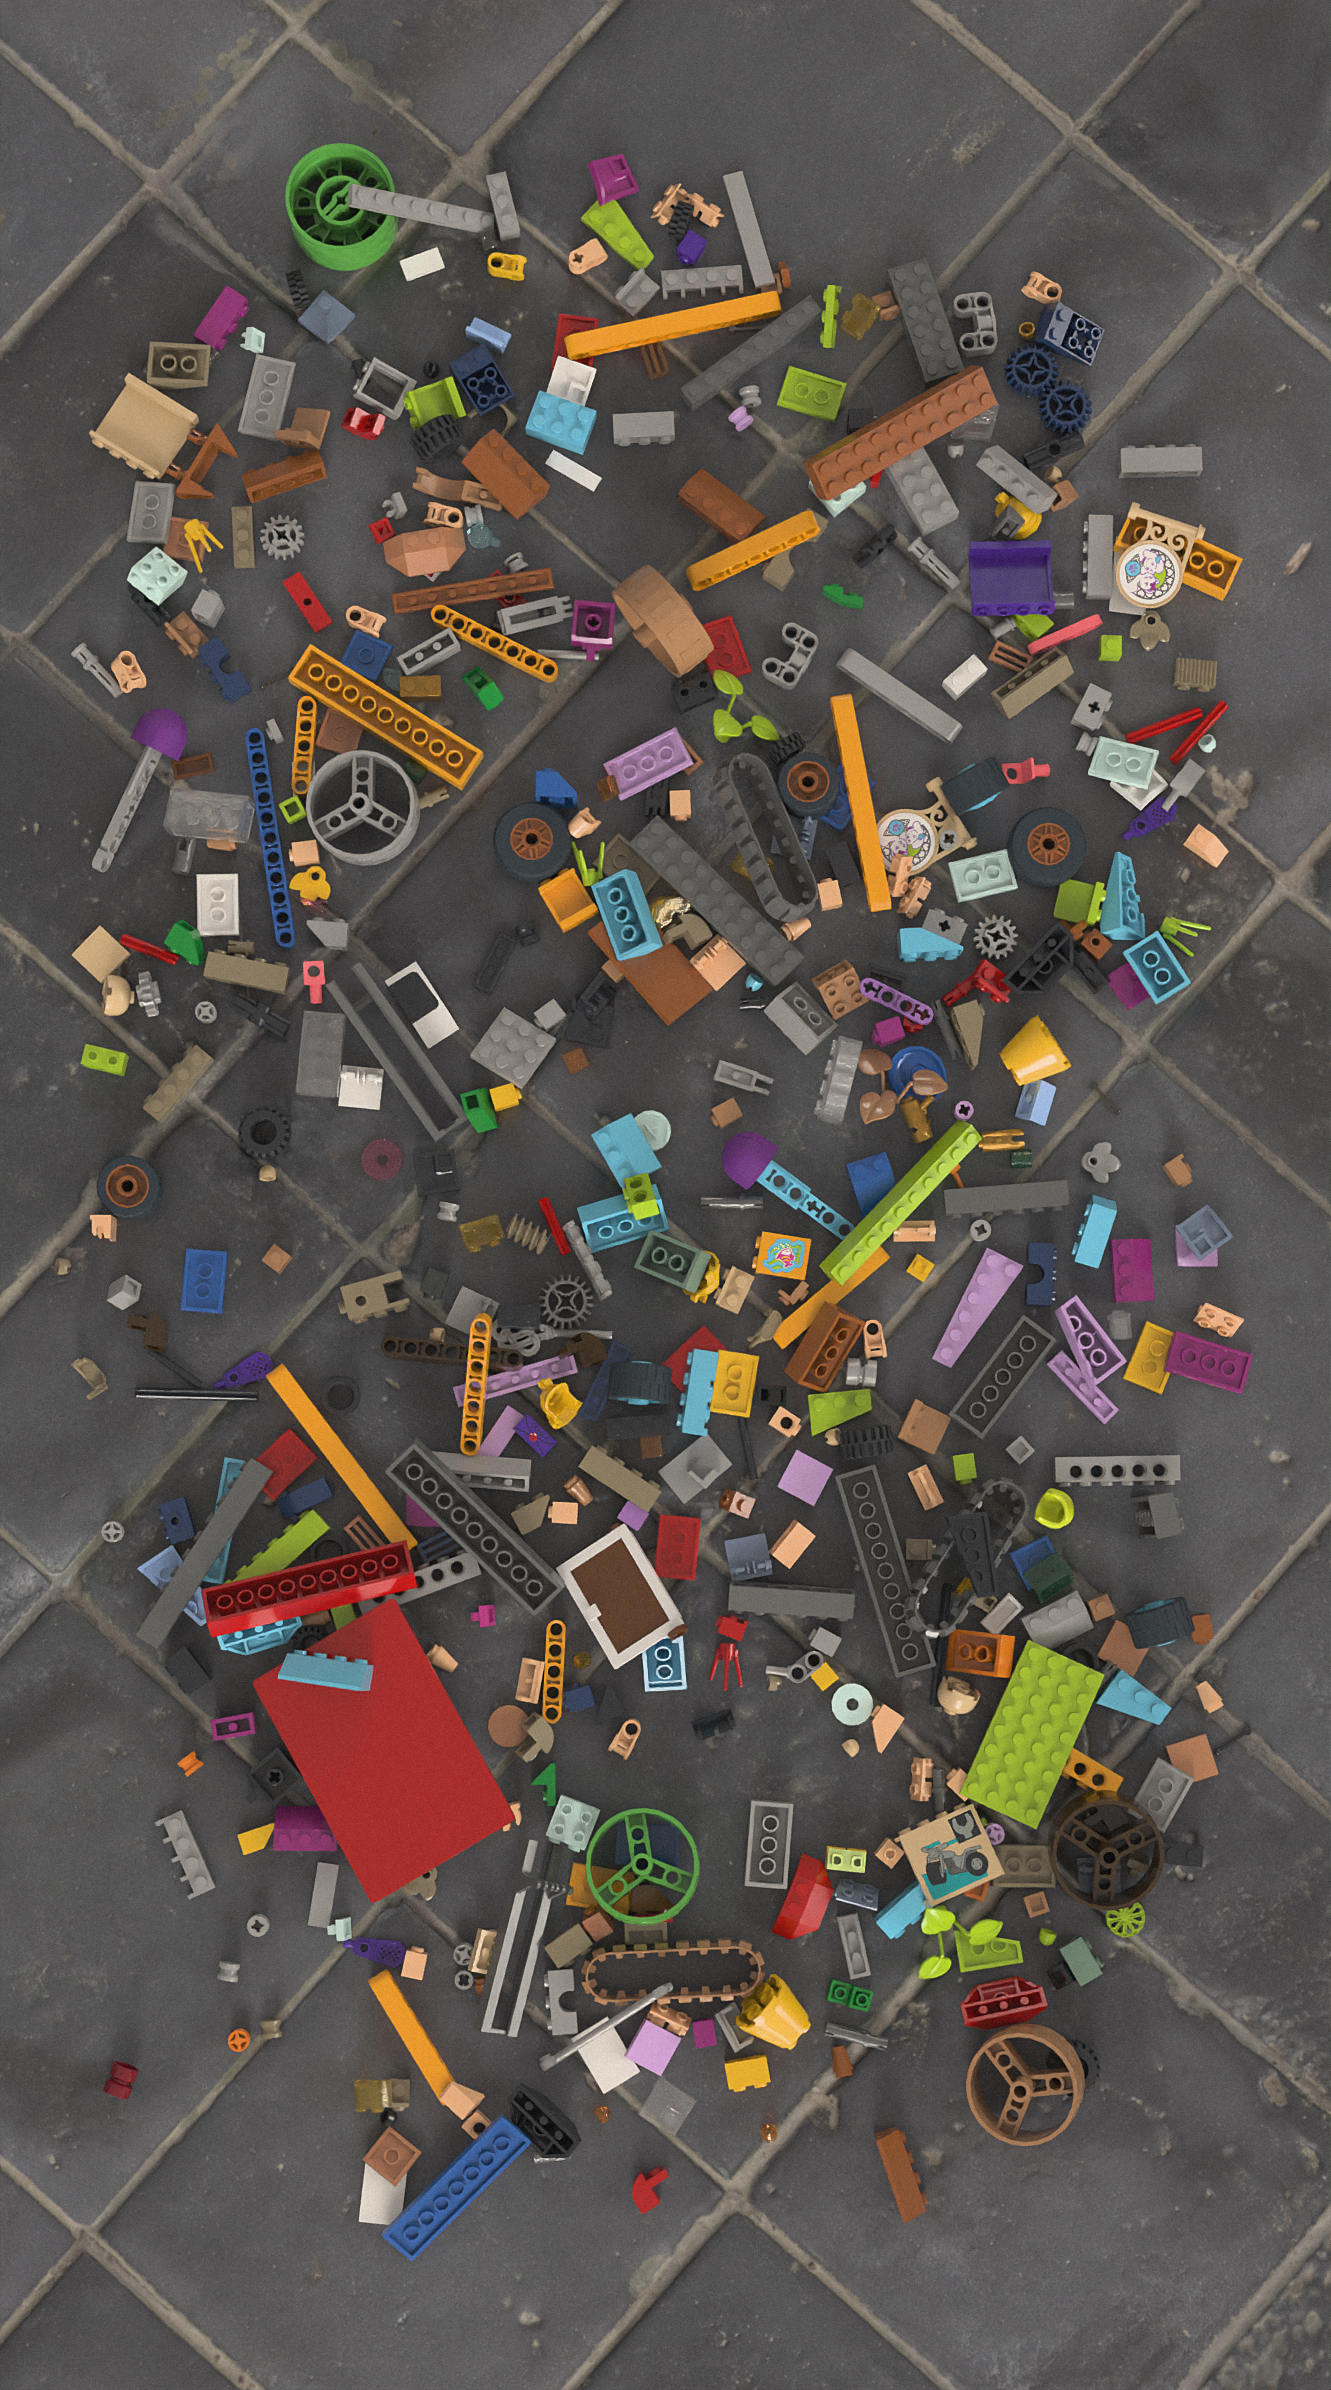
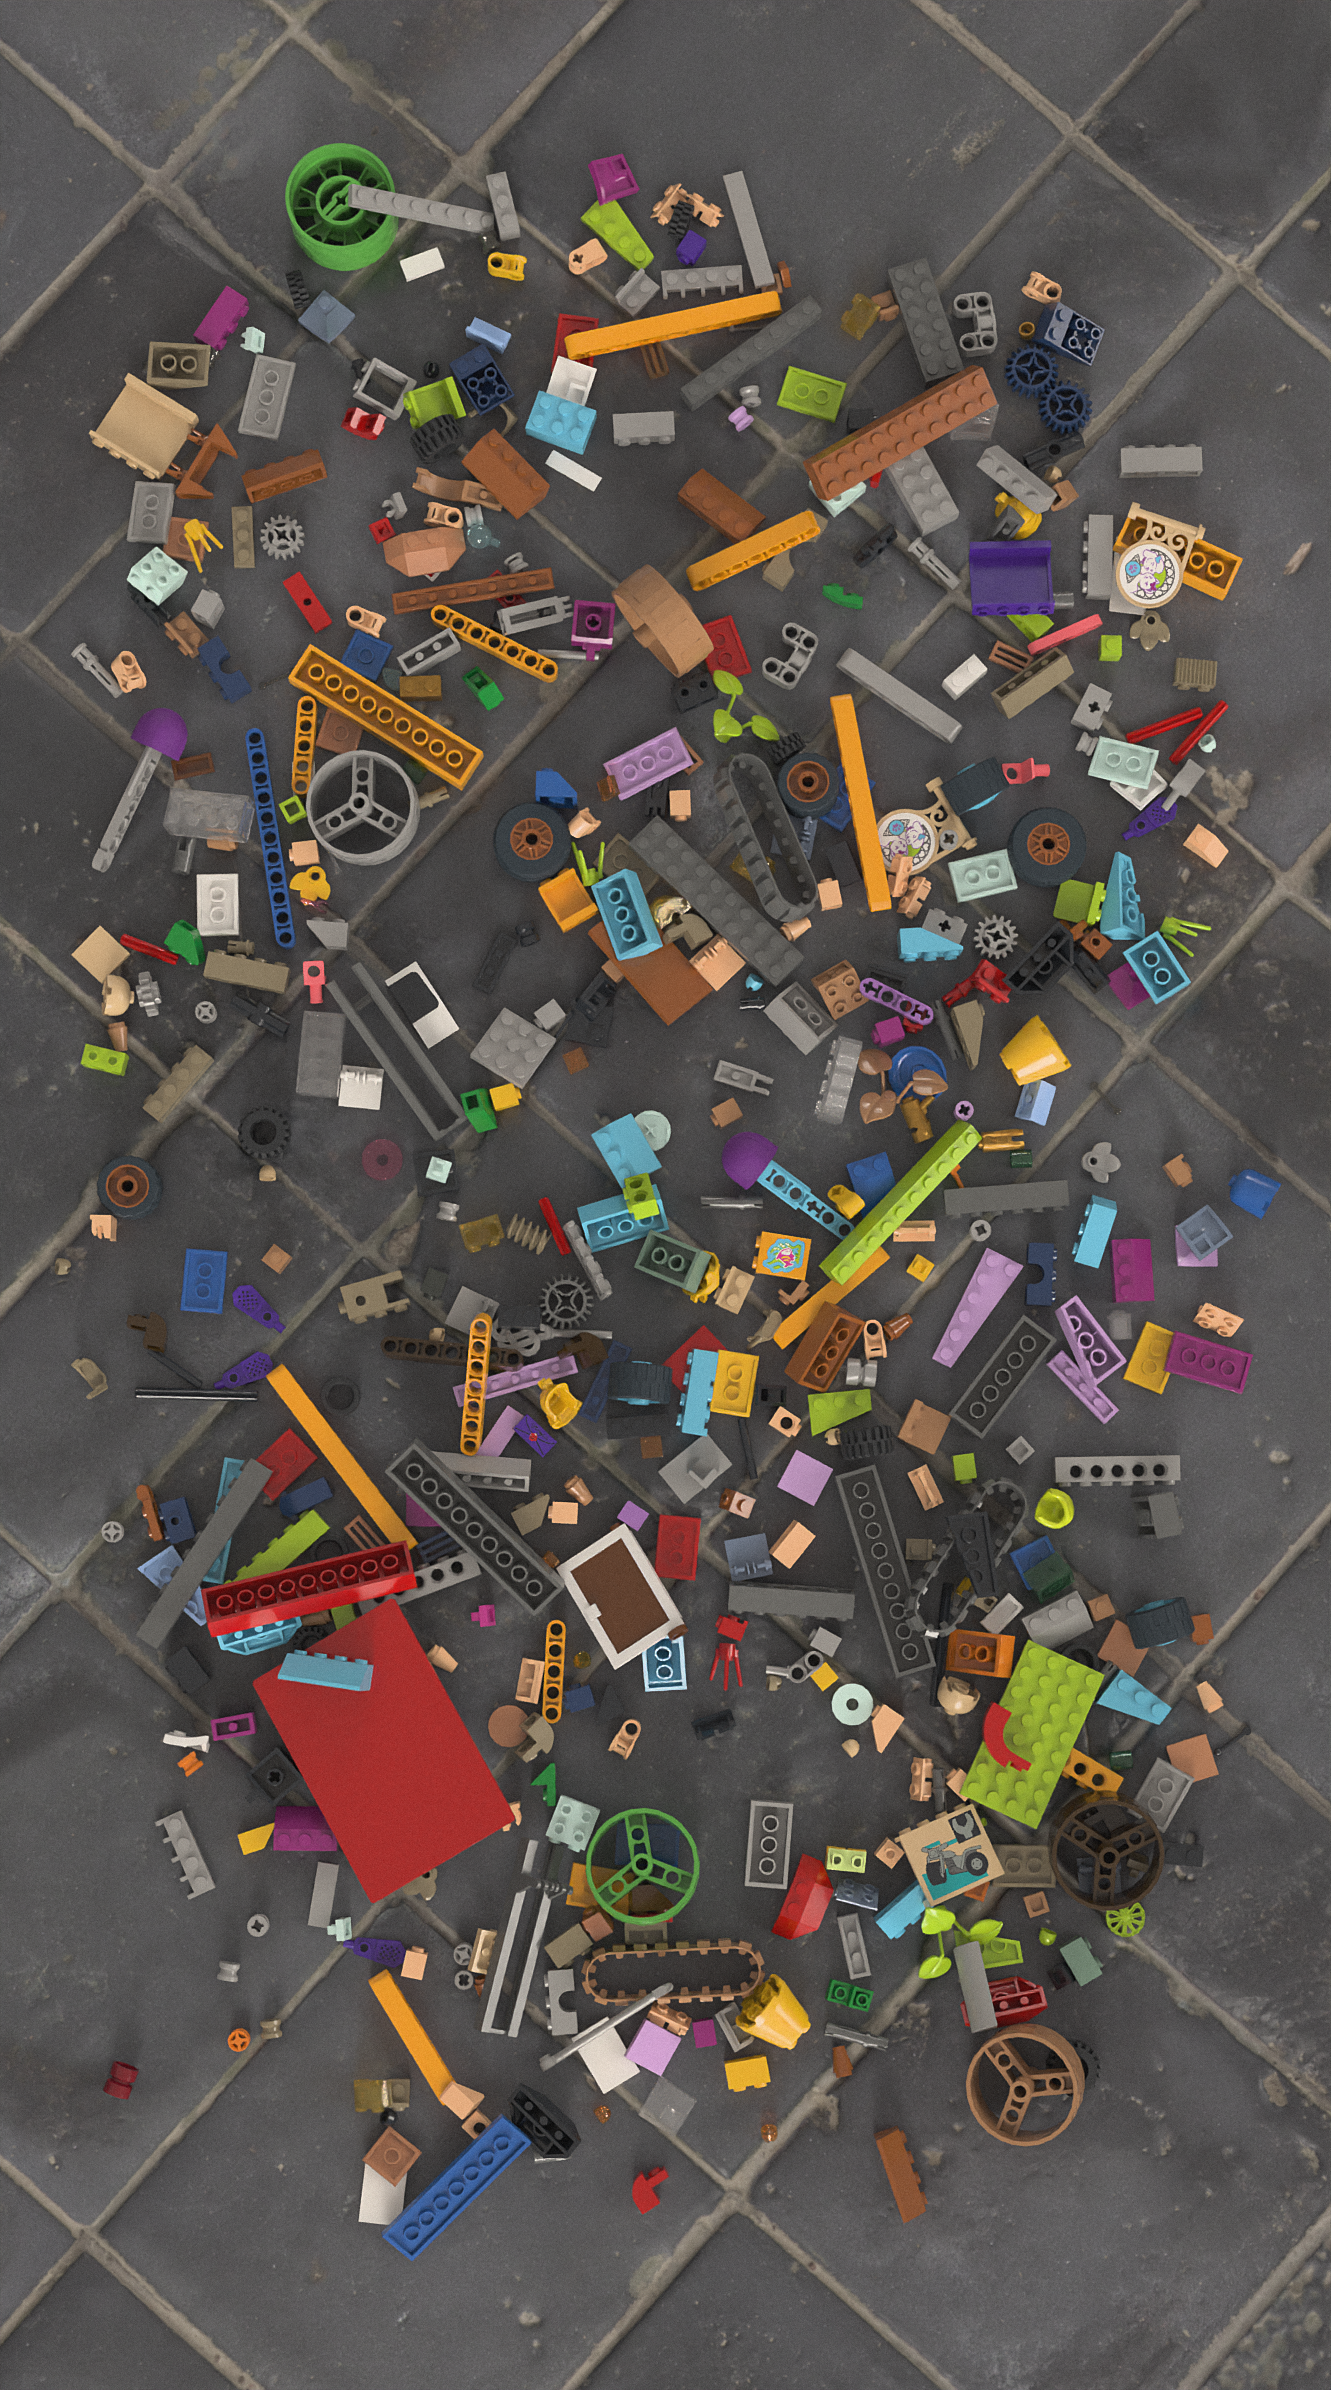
(118, 1036): none -> medium nougat cone
(124, 1292): light grey panel -> none
(150, 1512): none -> dark orange hinge
(180, 1738): none -> white plate
(259, 1310): none -> dark purple piece
(273, 731): light grey plate -> none
(306, 429): medium nougat bracket -> none
(438, 1169): none -> light aqua tile
(551, 1559): none -> clear orange hinge
(618, 1478): dark tan brick -> none
(832, 308): lime wing -> none
(846, 1201): none -> yellow piece
(894, 1328): none -> dark orange cone
(955, 448): light grey hinge -> none
(975, 1987): none -> light grey brick
(992, 1734): none -> red arch
(997, 1833): lavender wheel -> none
(1003, 627): light grey pin -> none
(1121, 1760): none -> clear green beam
(1253, 1191): none -> blue cylinder

